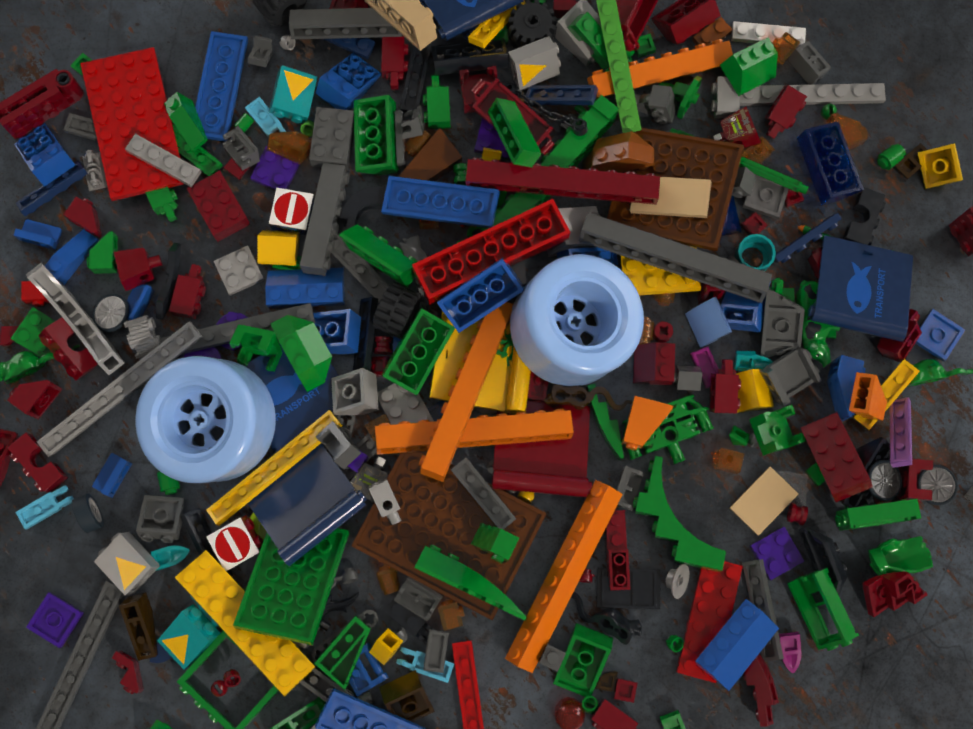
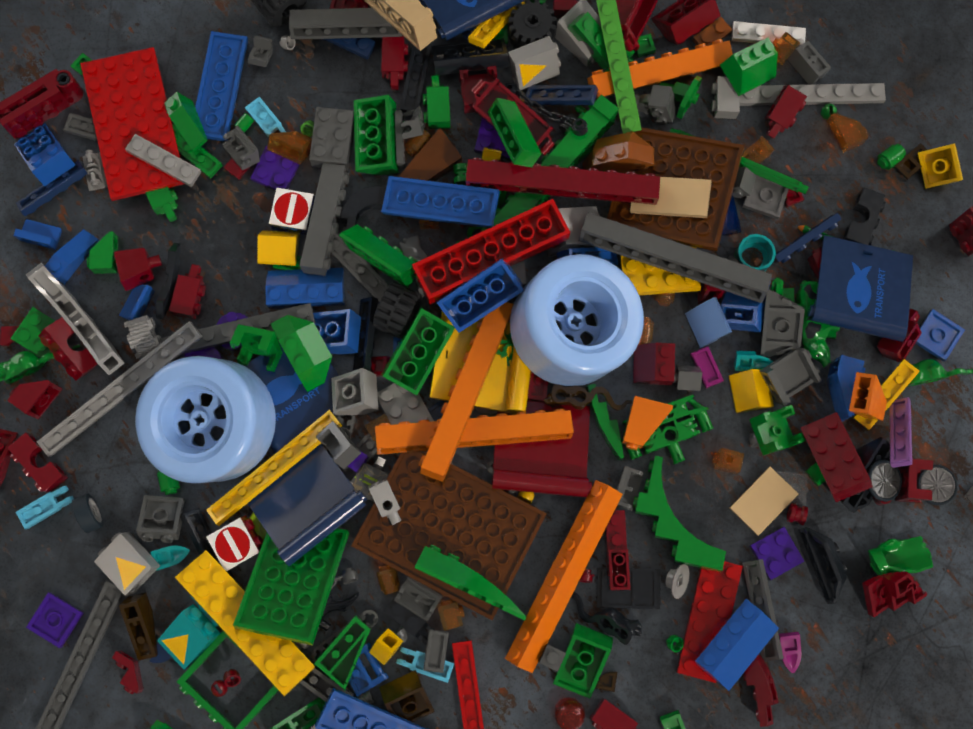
(32, 295): red brick -> none
(84, 215): dark red slope -> none
(111, 312): light grey wheel -> none
(111, 475): blue panel -> none
(218, 206): dark red brick -> none
(238, 270): light grey plate -> none
(292, 94): teal brick -> none
(347, 82): blue slope -> none
(383, 345): dark red wheel -> none
(483, 494): dark grey plate -> none
(495, 541): green wedge -> none
(590, 701): green hinge -> none
(625, 690): dark red plate -> none
(660, 335): dark red wheel -> none
(724, 389): dark red hinge -> none
(738, 129): dark red torso -> none
(738, 436): green slope -> none
(754, 224): dark red tile -> none
(802, 592): green door -> none
(829, 163): clear blue slope -> none
(877, 514): green door -> none

